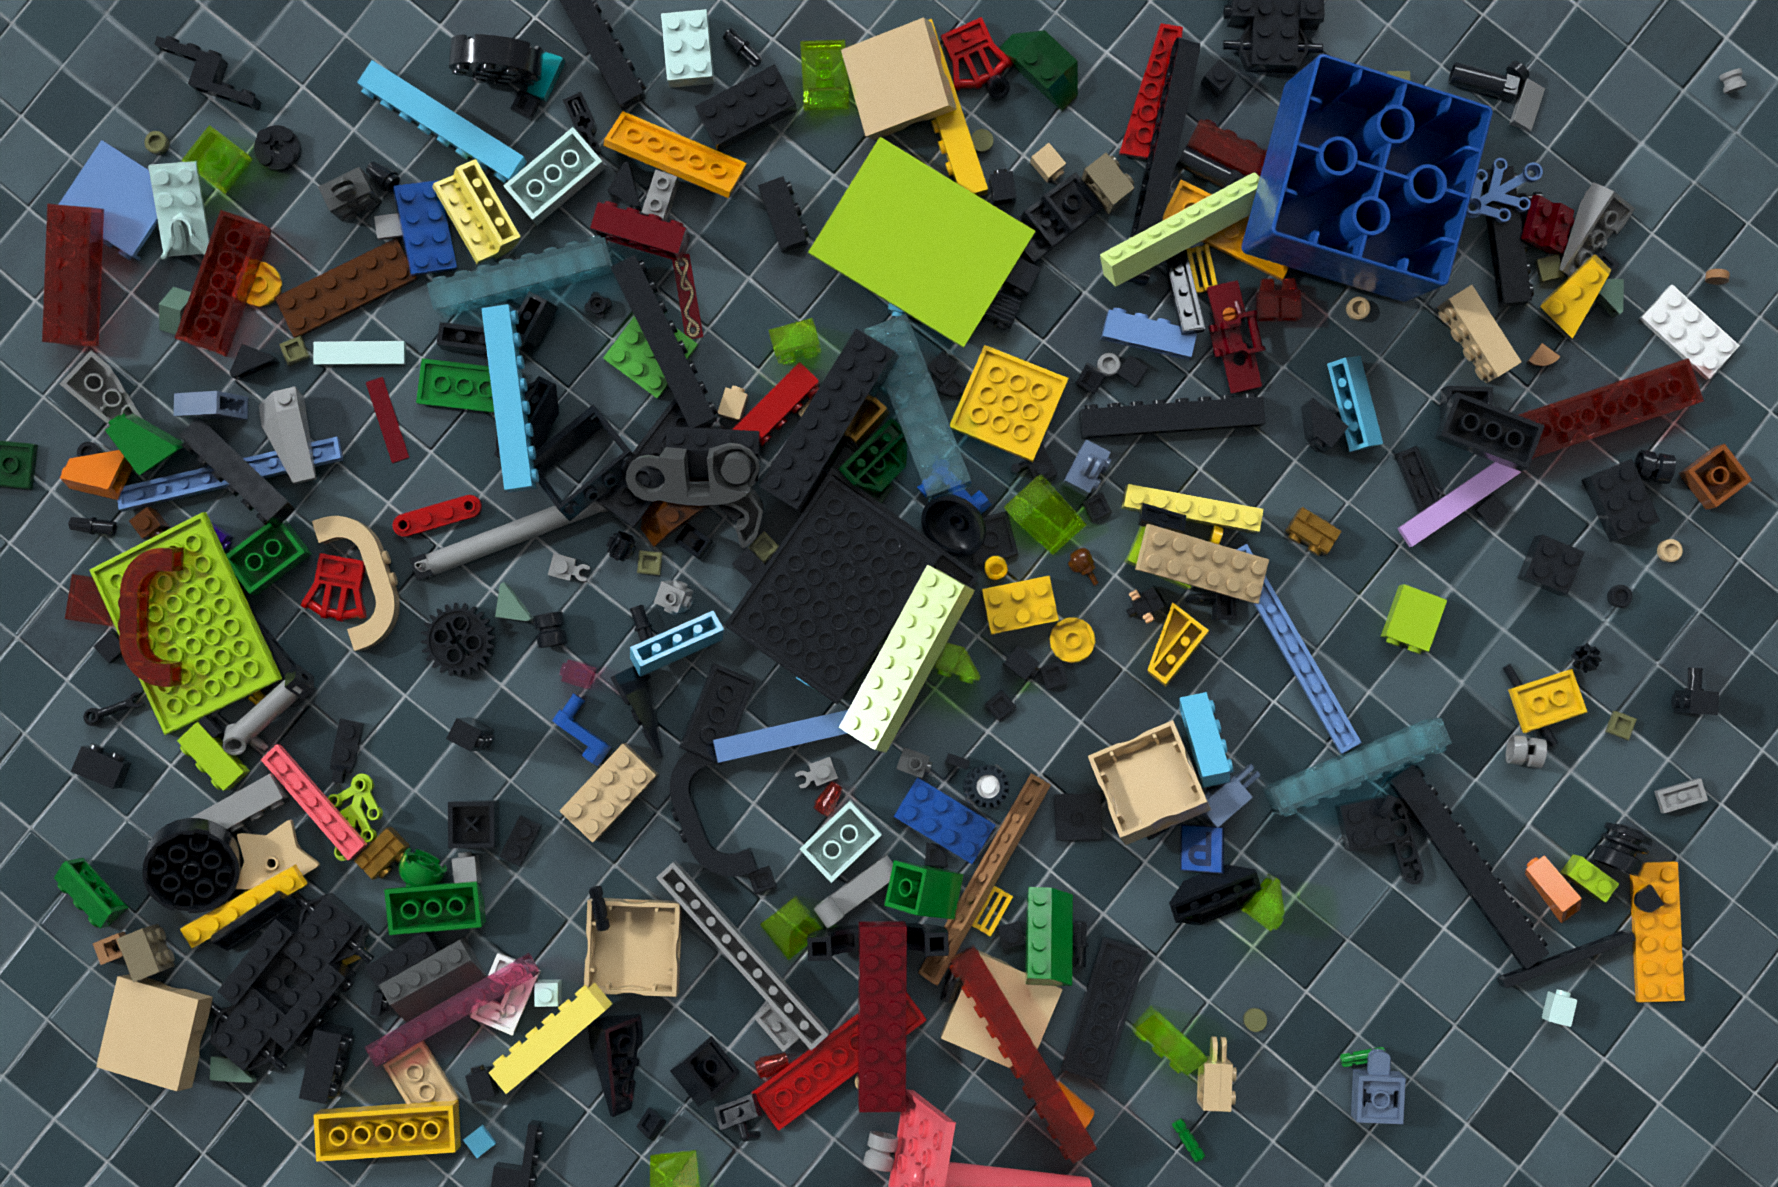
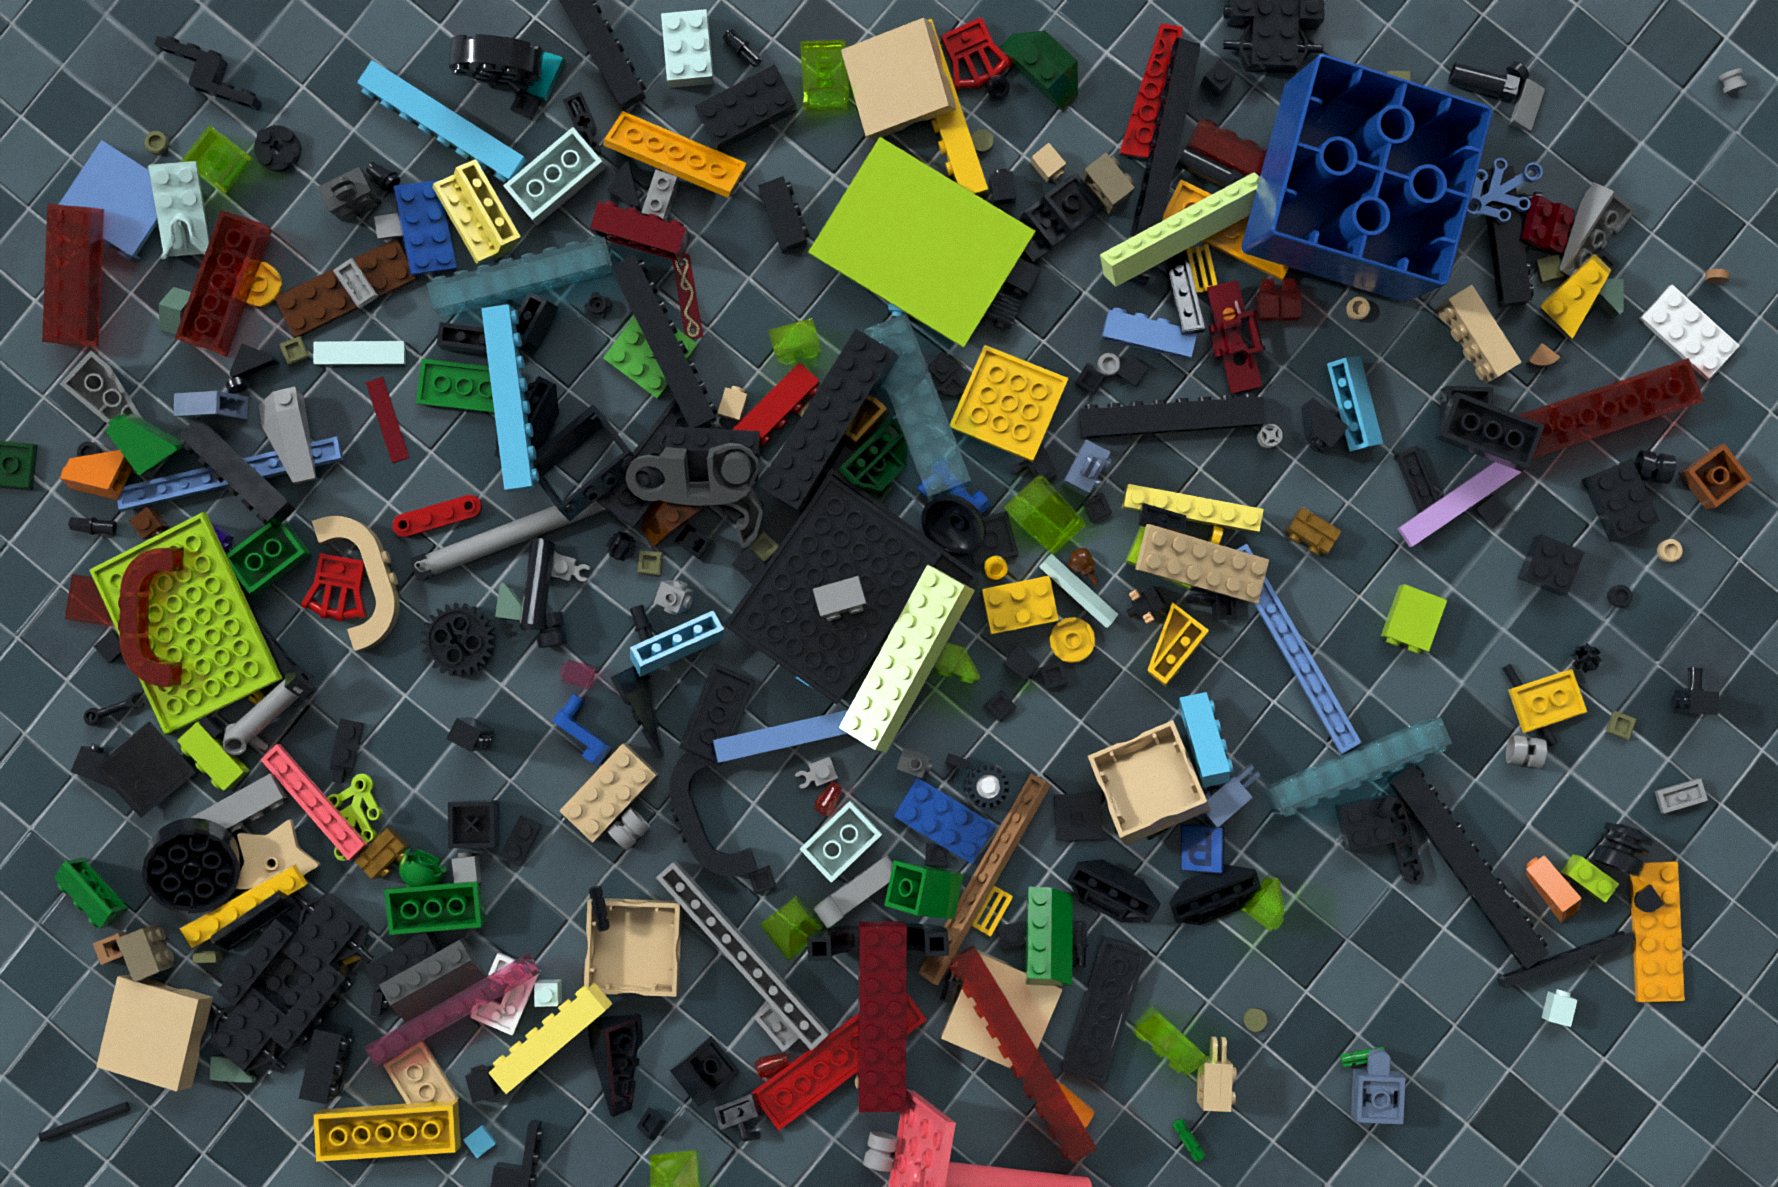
(84, 1121): none -> black bar
(144, 769): none -> black plate
(207, 957): none -> olive tile
(237, 384): none -> black tile
(355, 283): none -> light grey plate
(537, 584): none -> black brick
(627, 829): none -> light grey wheel
(840, 598): none -> light grey brick
(1079, 590): none -> light aqua tile
(1113, 891): none -> black wedge
(1272, 433): none -> light grey wheel

